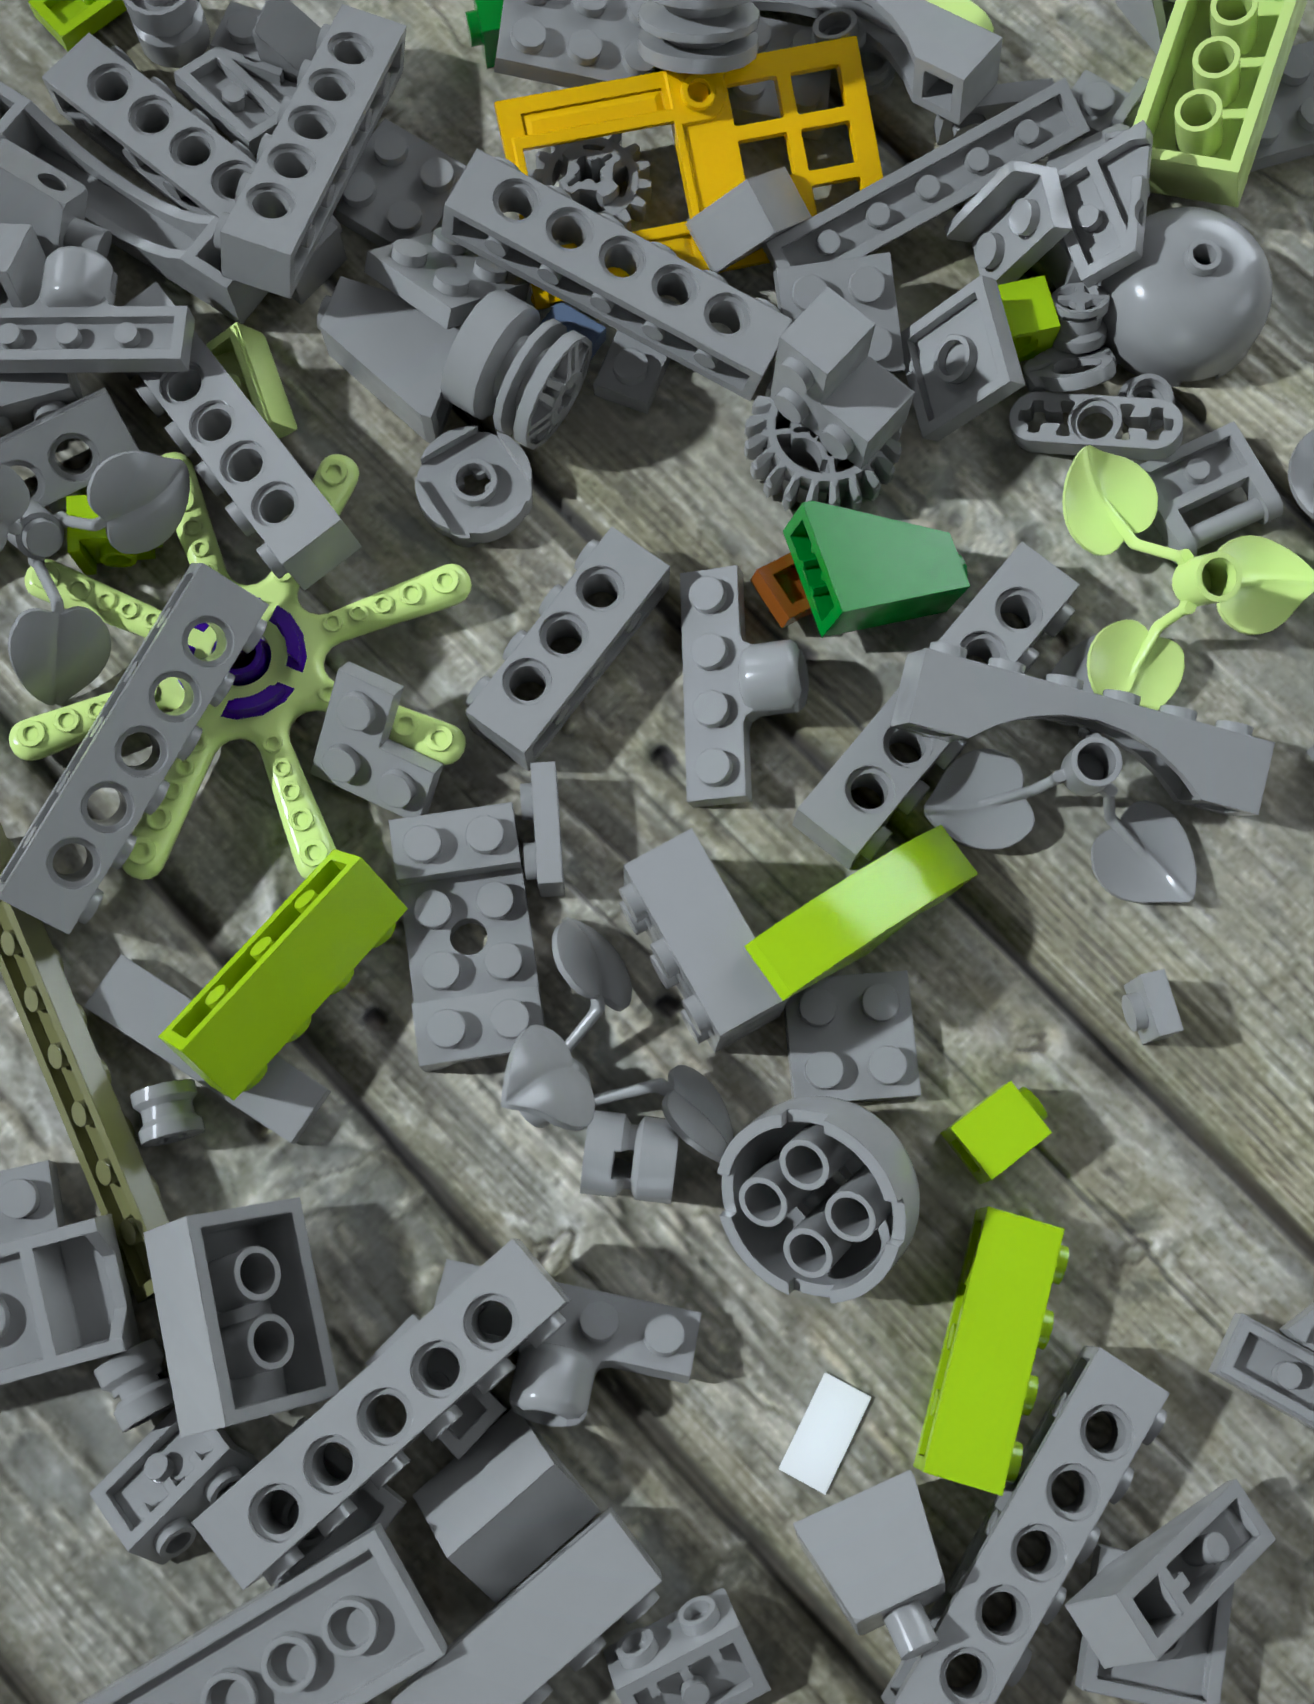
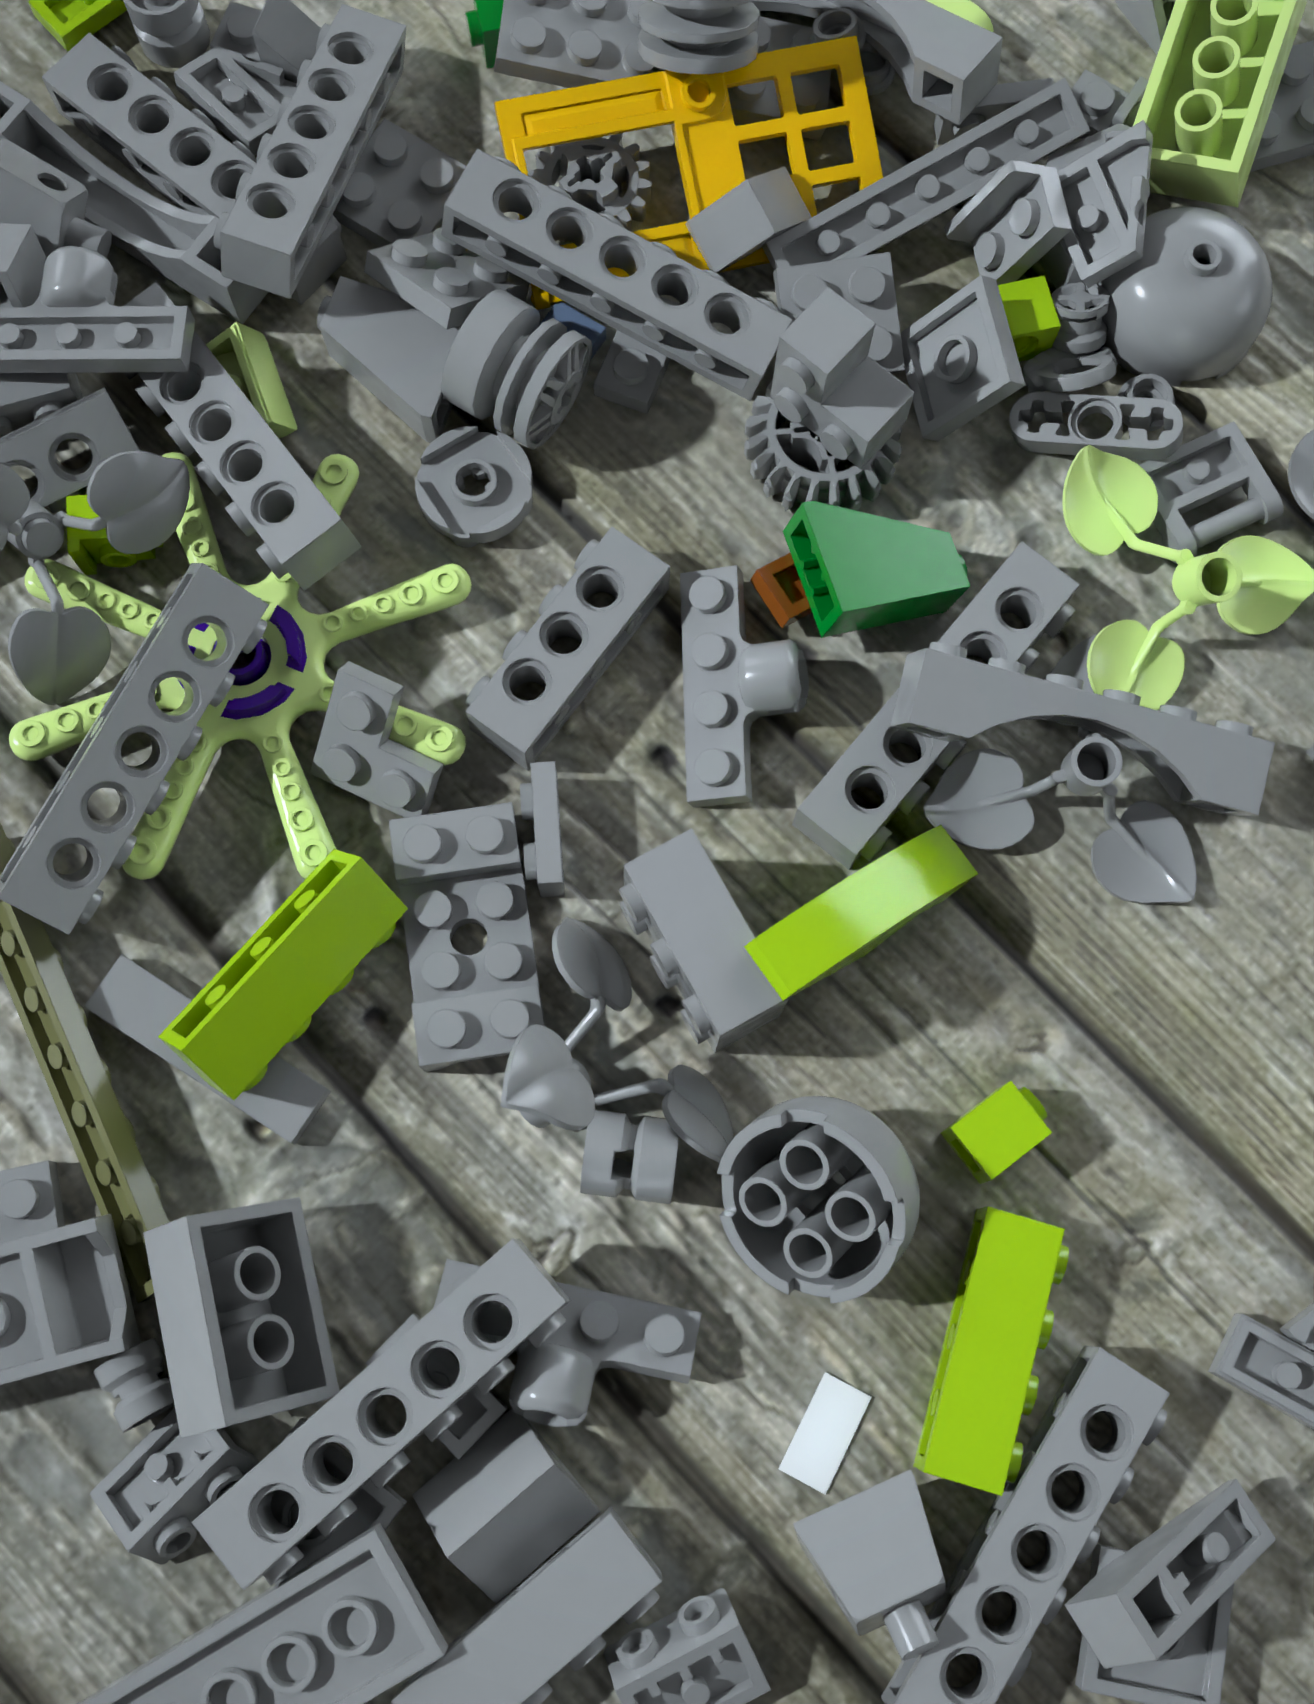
(167, 1112): light grey wheel -> none
(853, 1038): light grey plate -> none
(1151, 1007): light grey plate -> none

